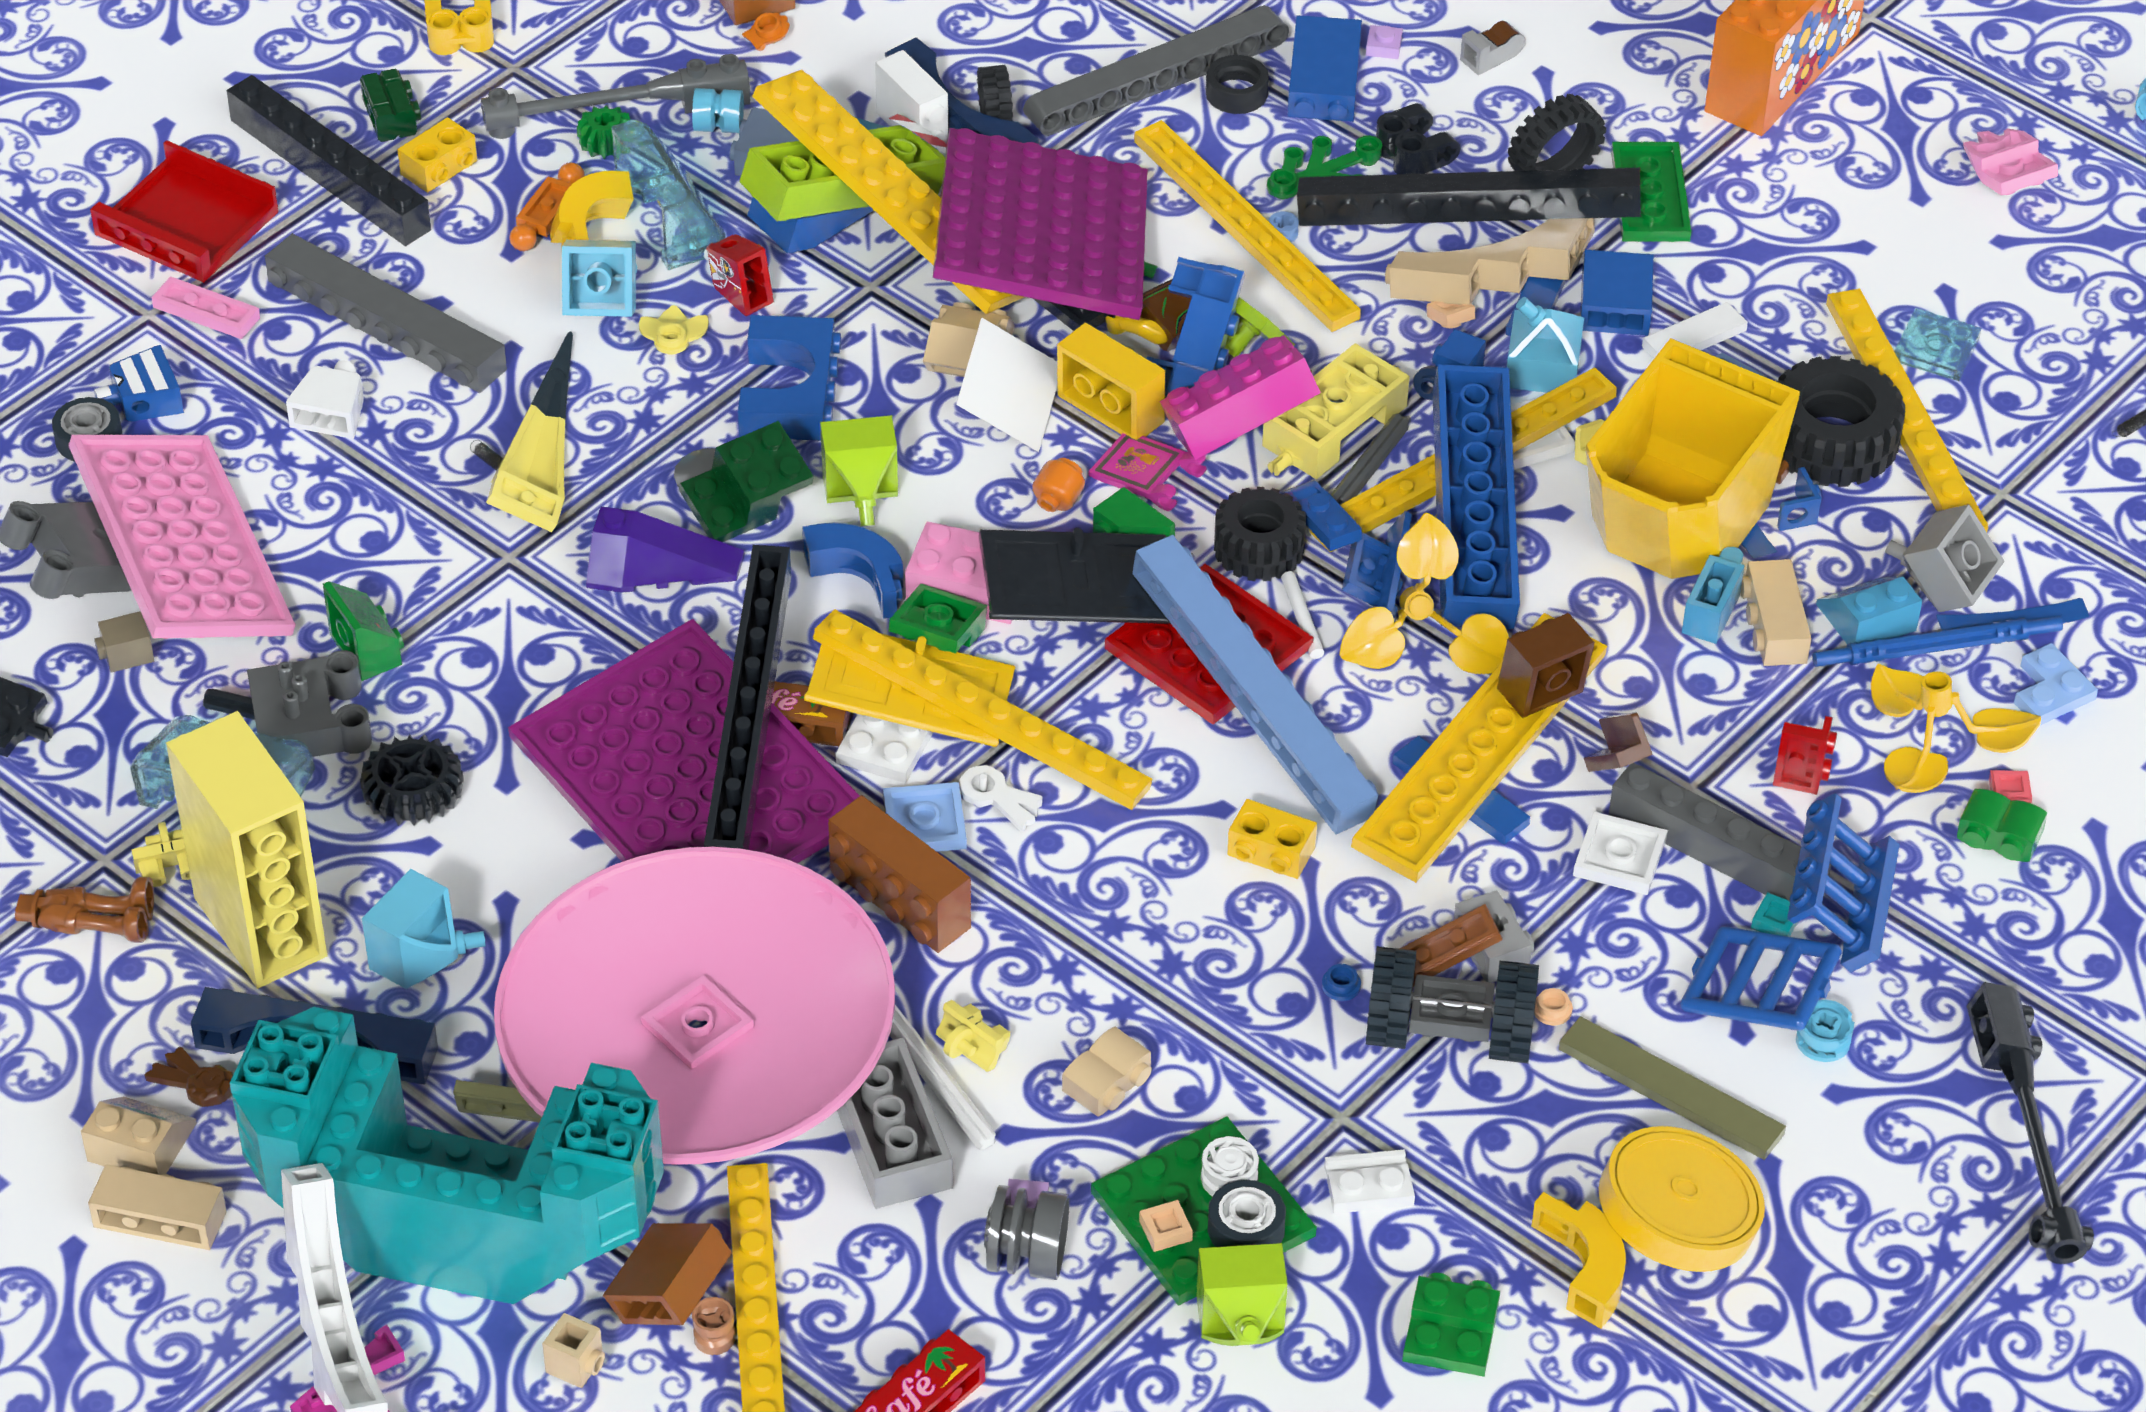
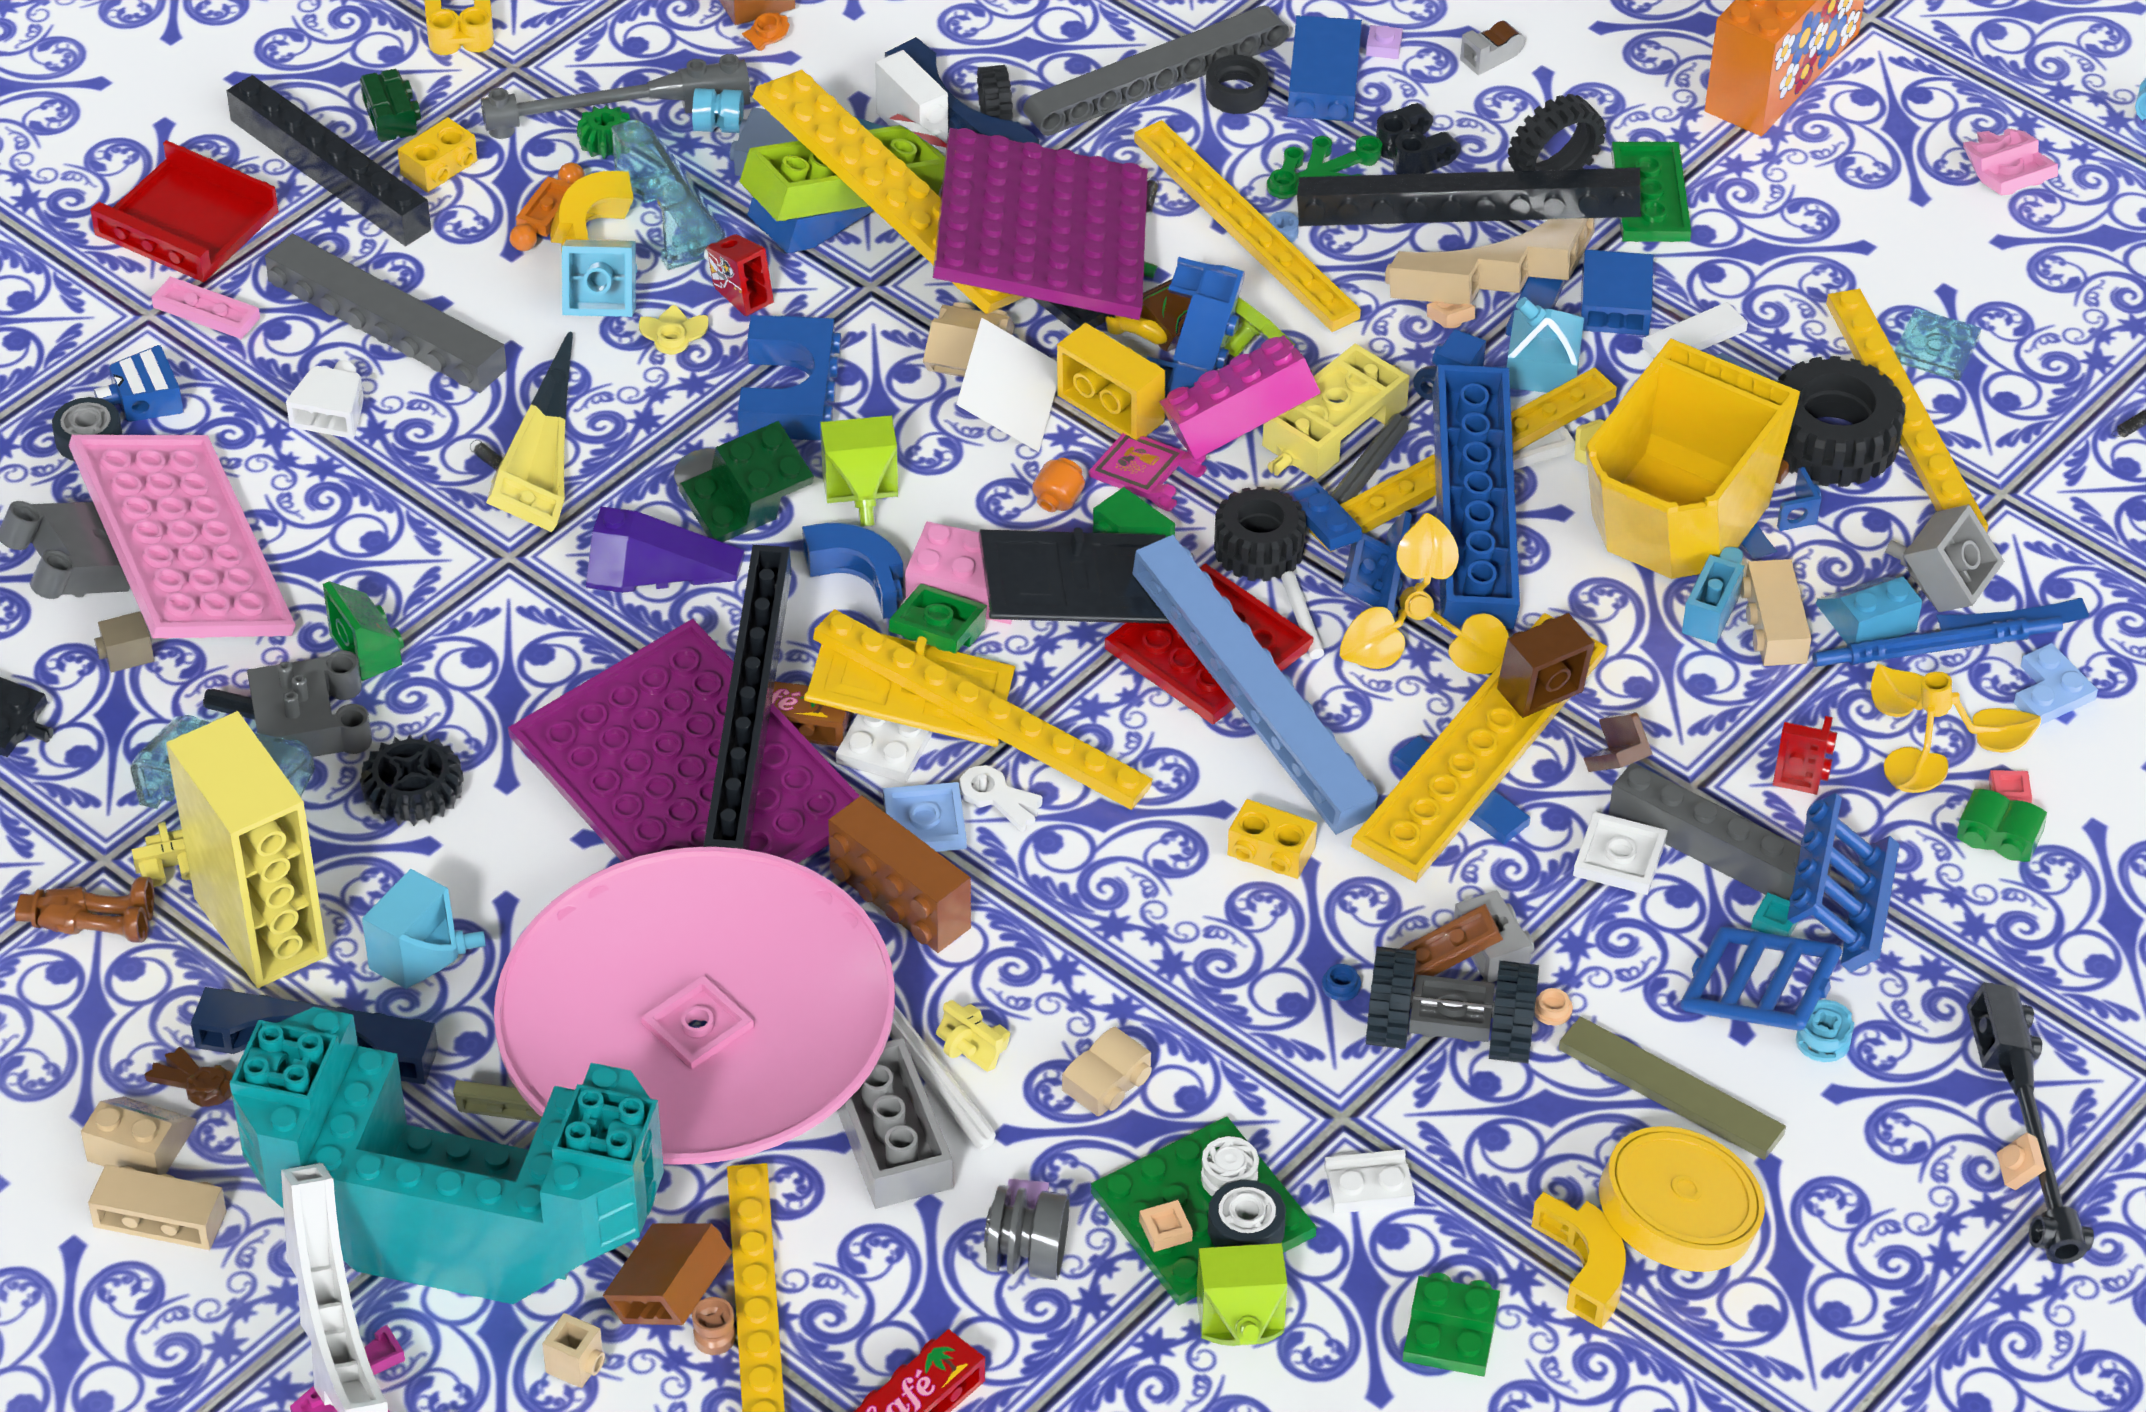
(1152, 187): none -> clear smoke piece
(2021, 1161): none -> light nougat plate

